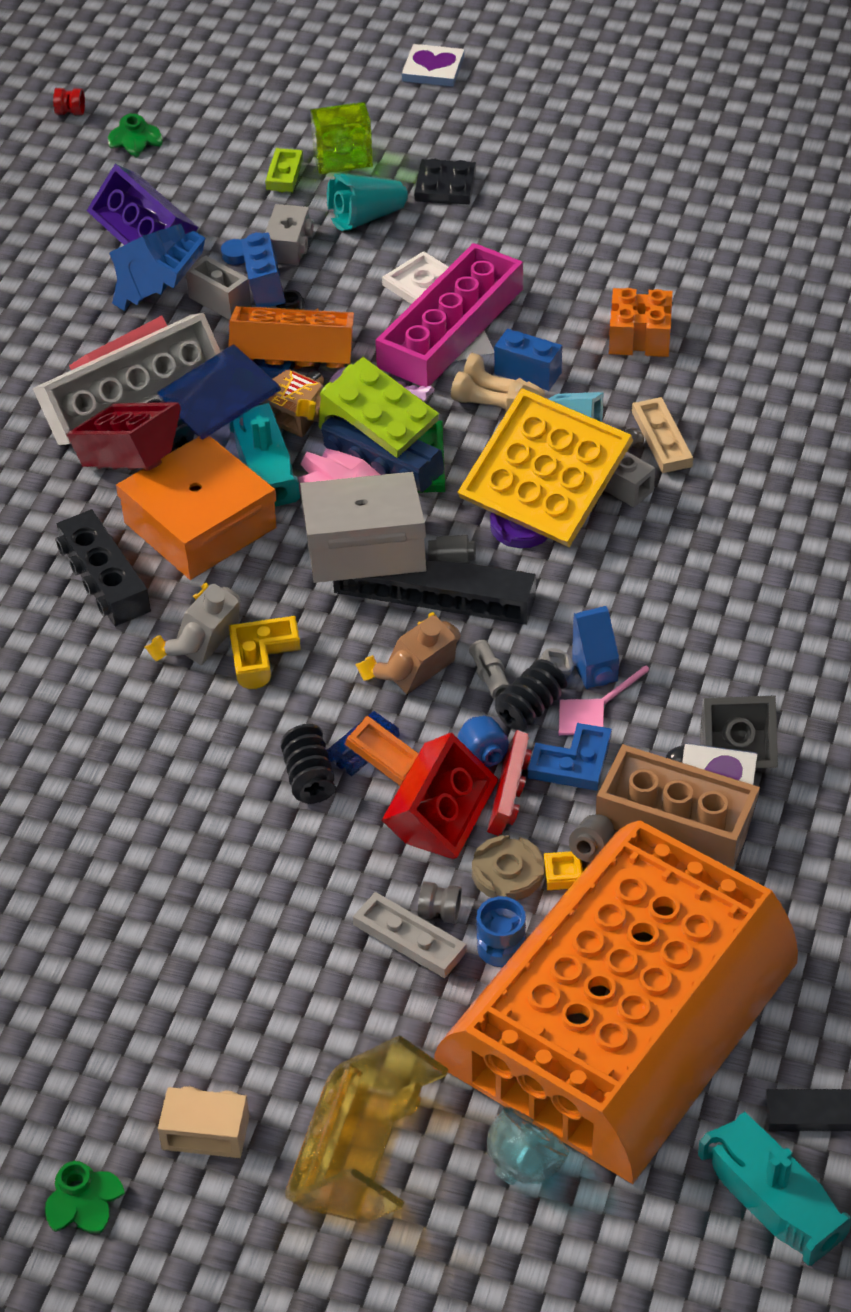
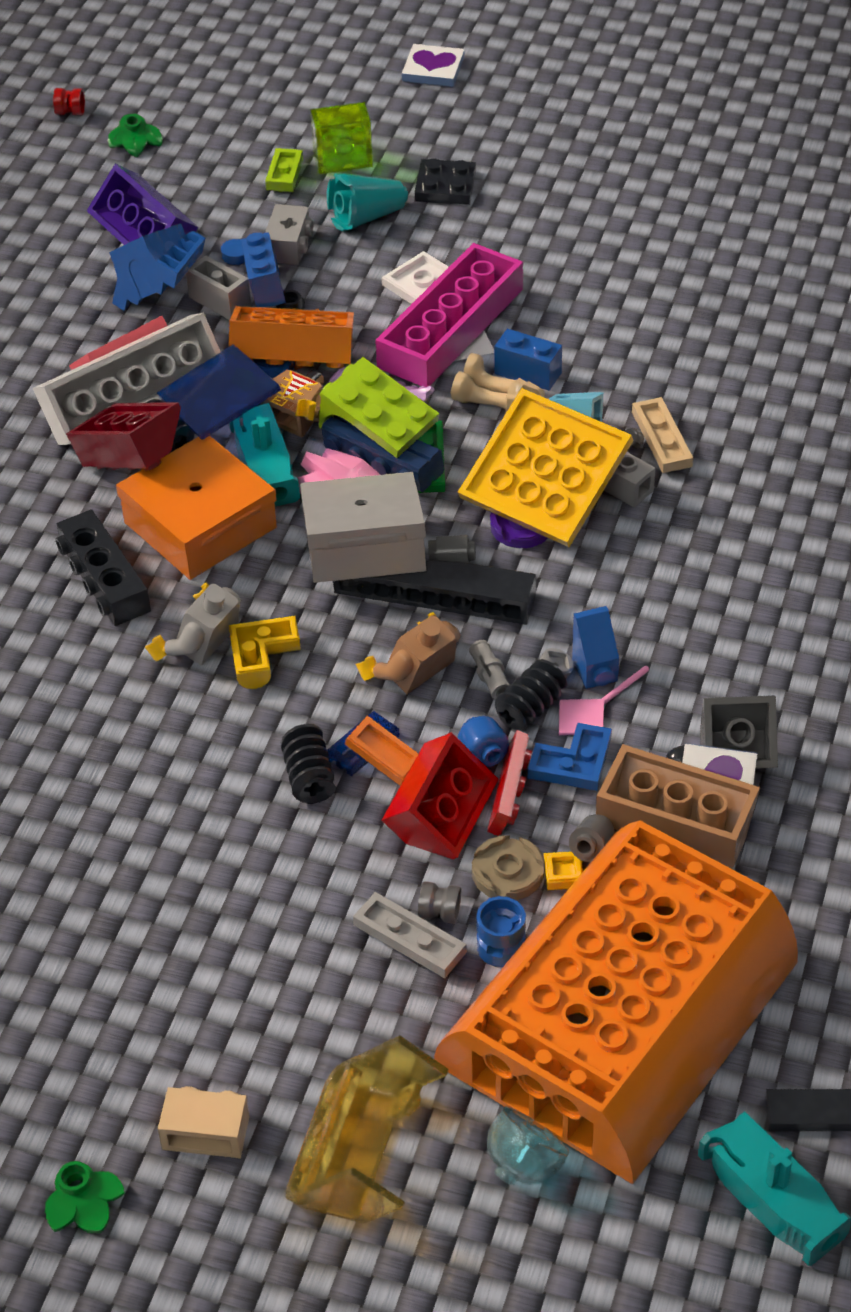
(640, 322): orange brick -> none

